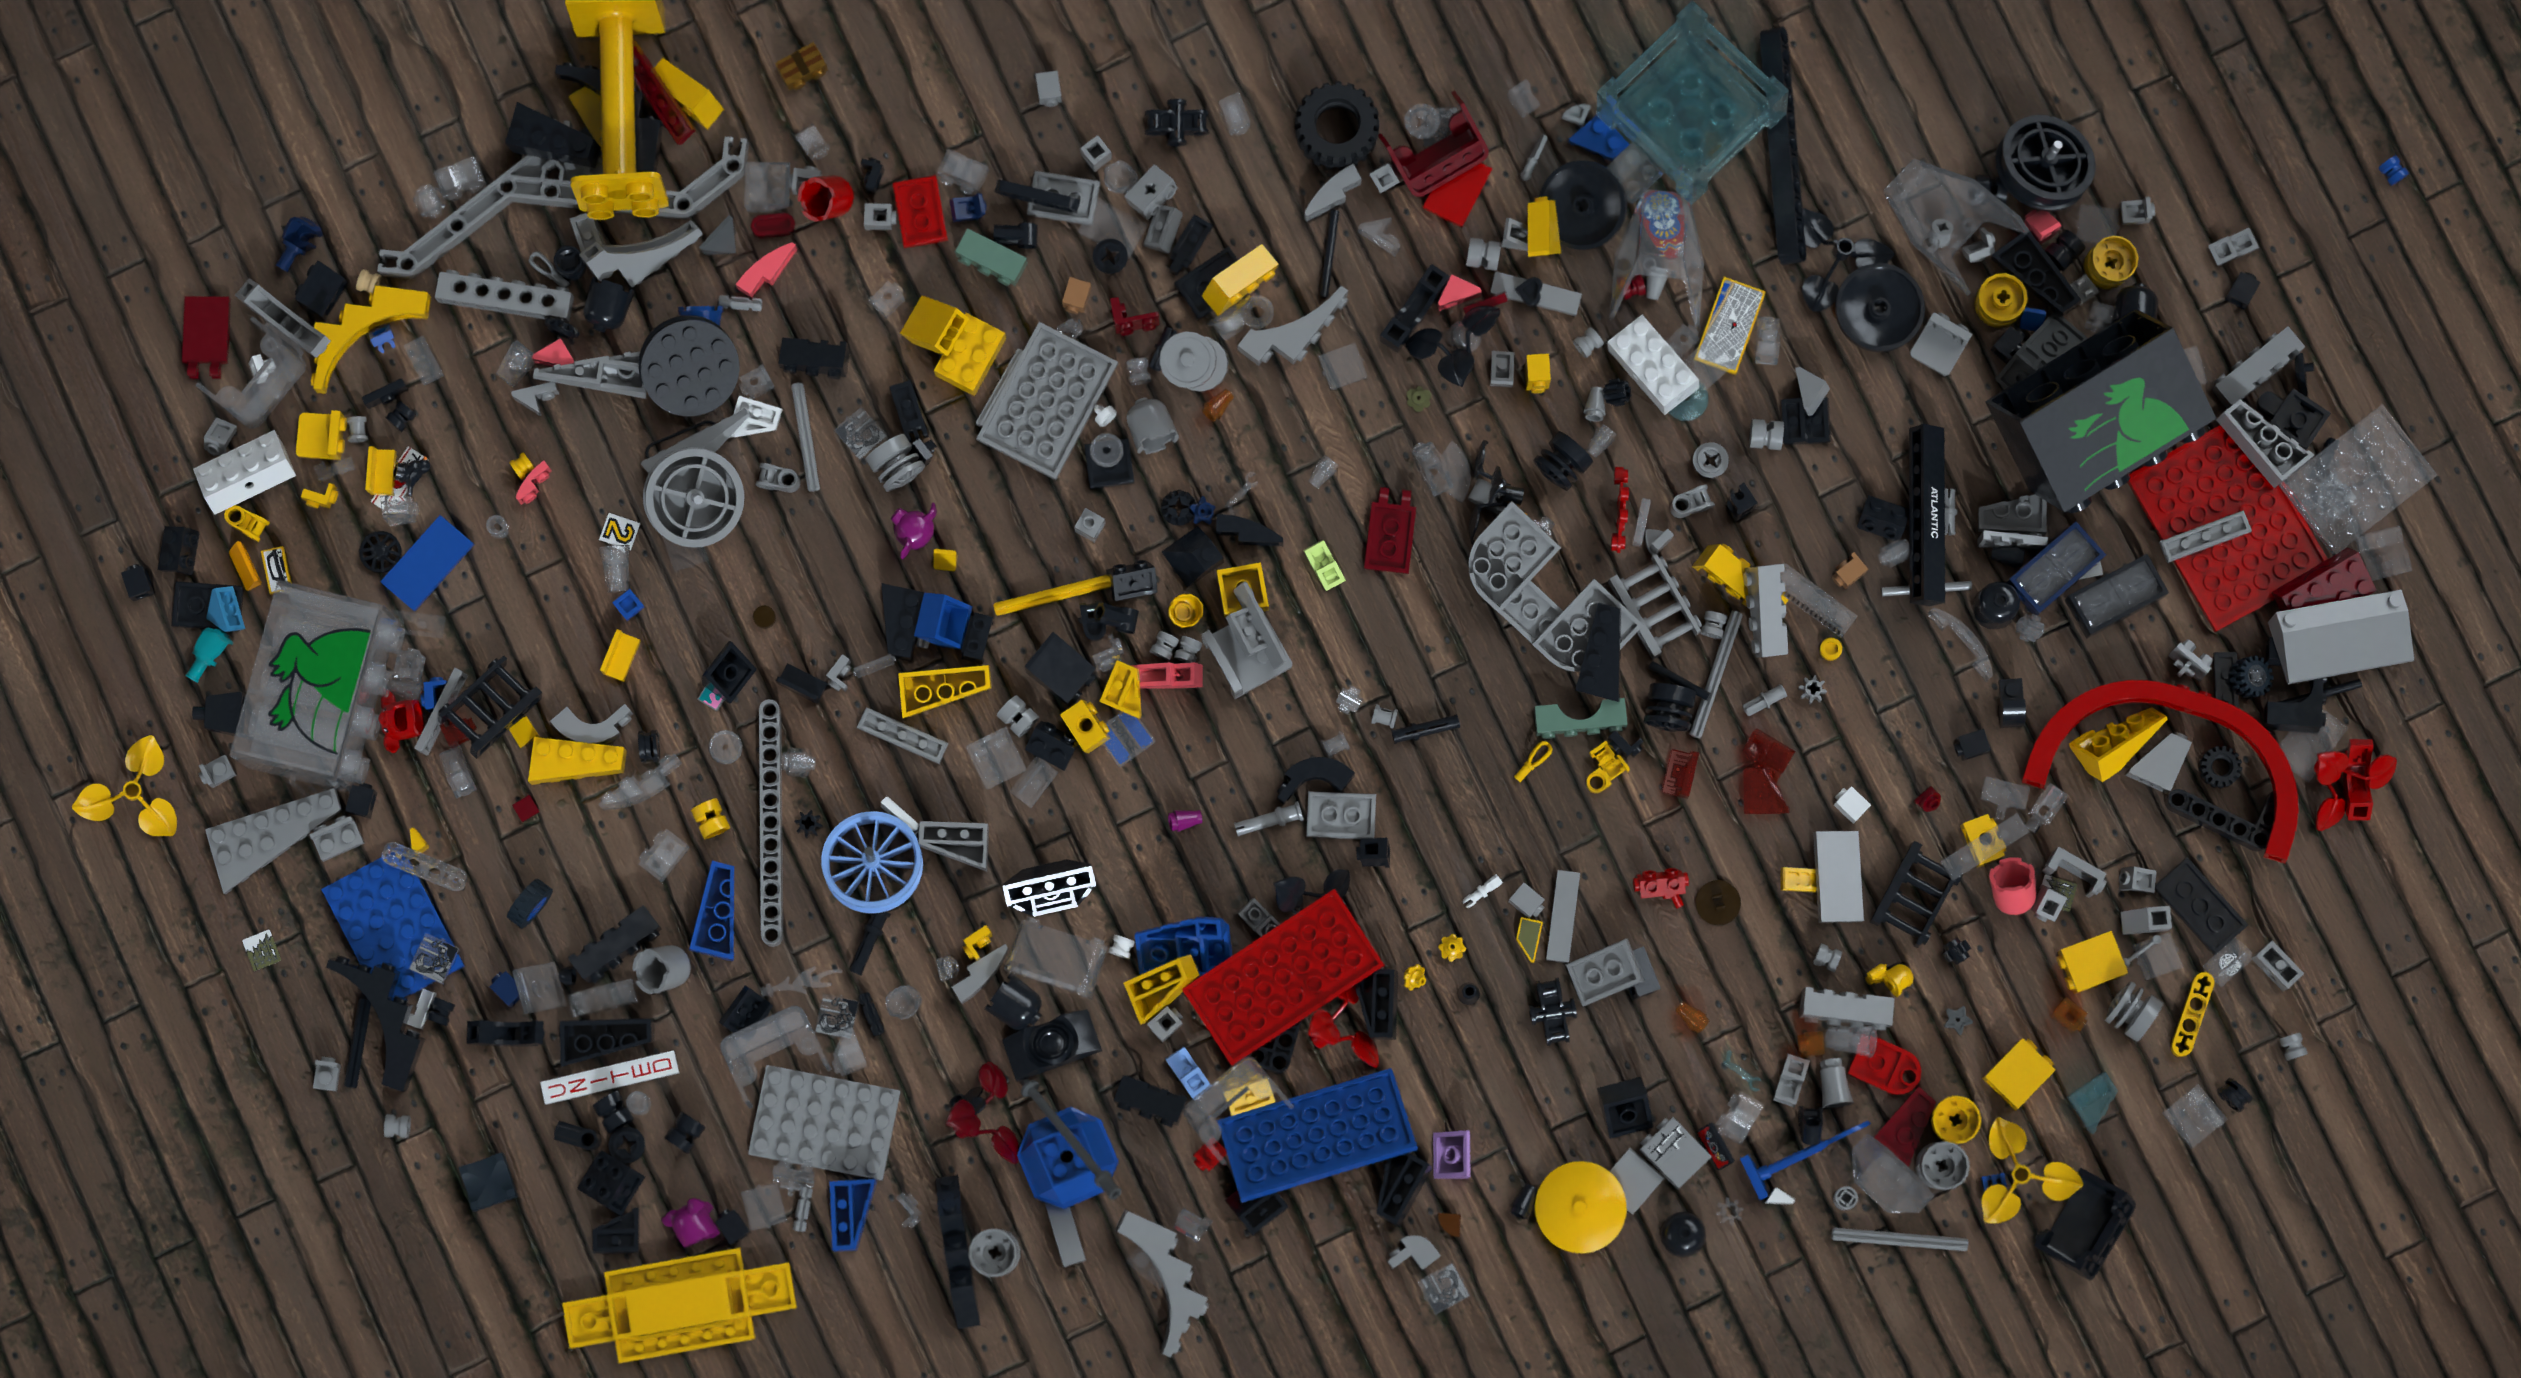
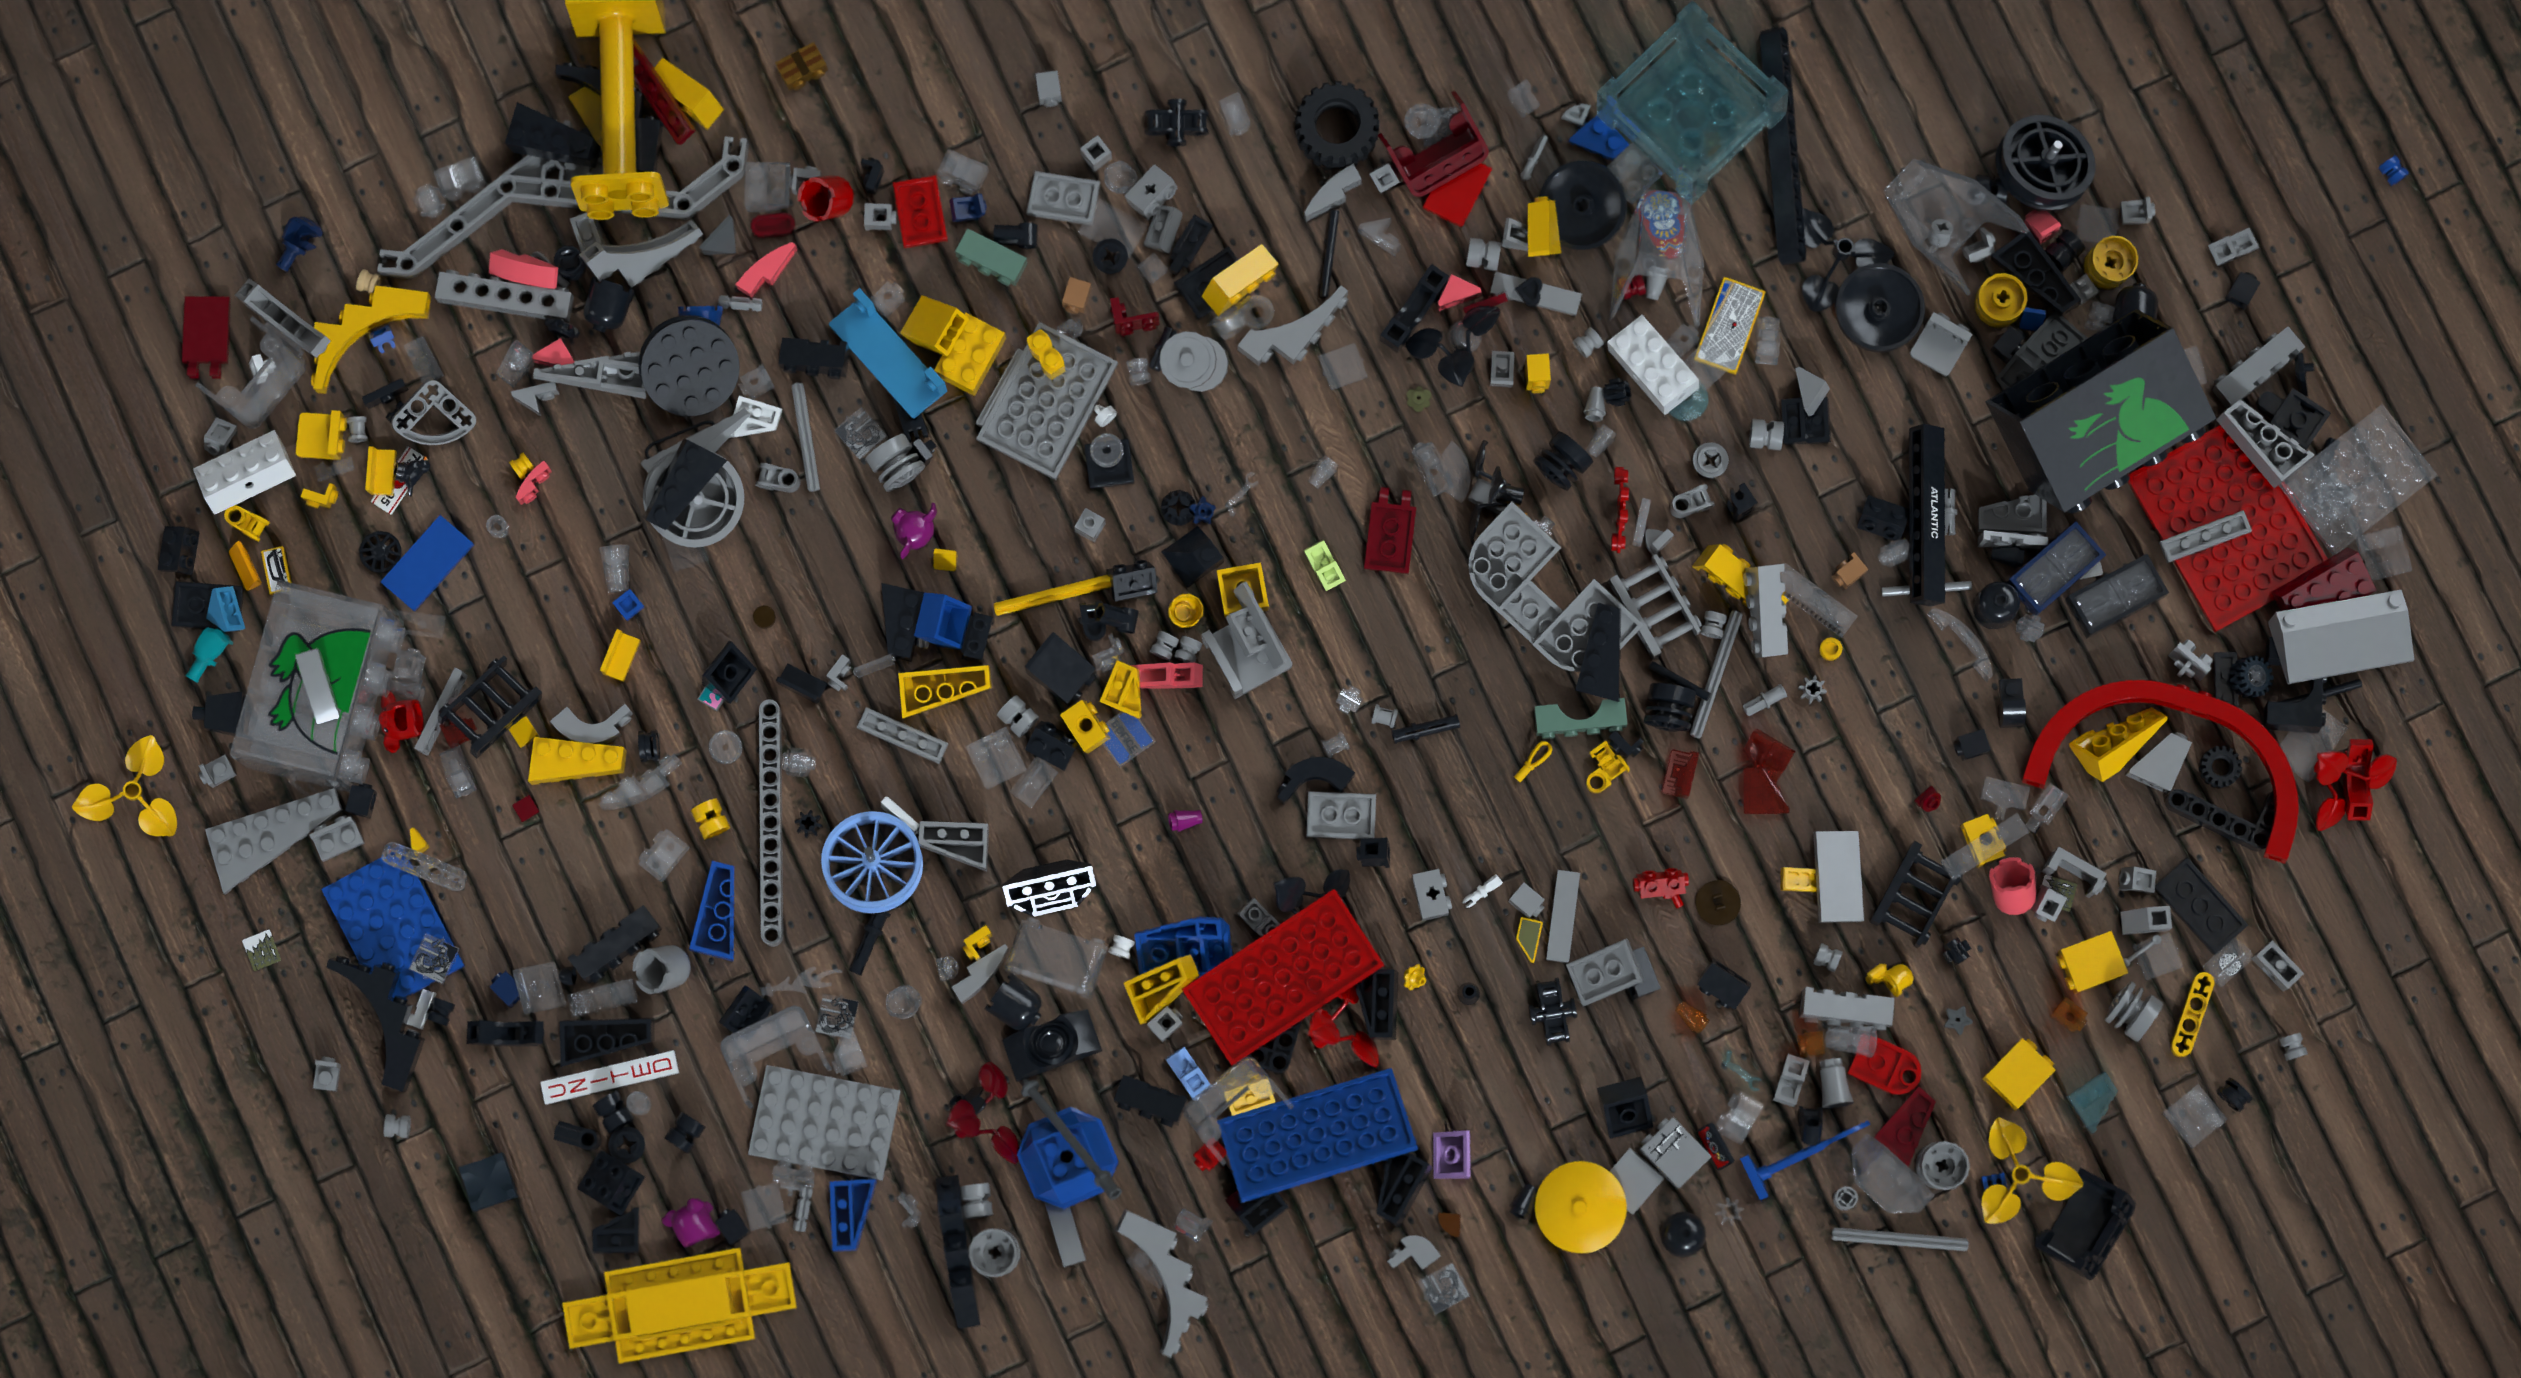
(137, 582): black brick -> none
(317, 686): none -> light grey slope
(320, 290): black slope -> none
(357, 1043): black axle -> none
(399, 510): clear slope -> none
(429, 697): blue bracket -> none
(436, 400): none -> light grey beam
(523, 269): none -> coral slope
(529, 903): black wheel -> none
(619, 530): sticker -> none
(683, 480): none -> black wedge
(812, 142): clear bracket -> none
(871, 1013): black axle -> none
(888, 356): none -> dark azure bracket
(976, 1201): none -> light grey wheel
(1037, 196): black beam -> none
(1042, 350): none -> yellow brick
(1151, 425): light grey cylinder -> none
(1152, 268): none -> clear tile
(1217, 405): clear orange cone -> none
(1247, 531): black slope -> none
(1279, 816): light grey pin -> none
(1422, 884): none -> light grey brick
(1452, 947): yellow plant -> none
(1723, 984): none -> black brick
(1779, 1197): white slope -> none
(1851, 804): white brick -> none
(1968, 1115): yellow wheel -> none

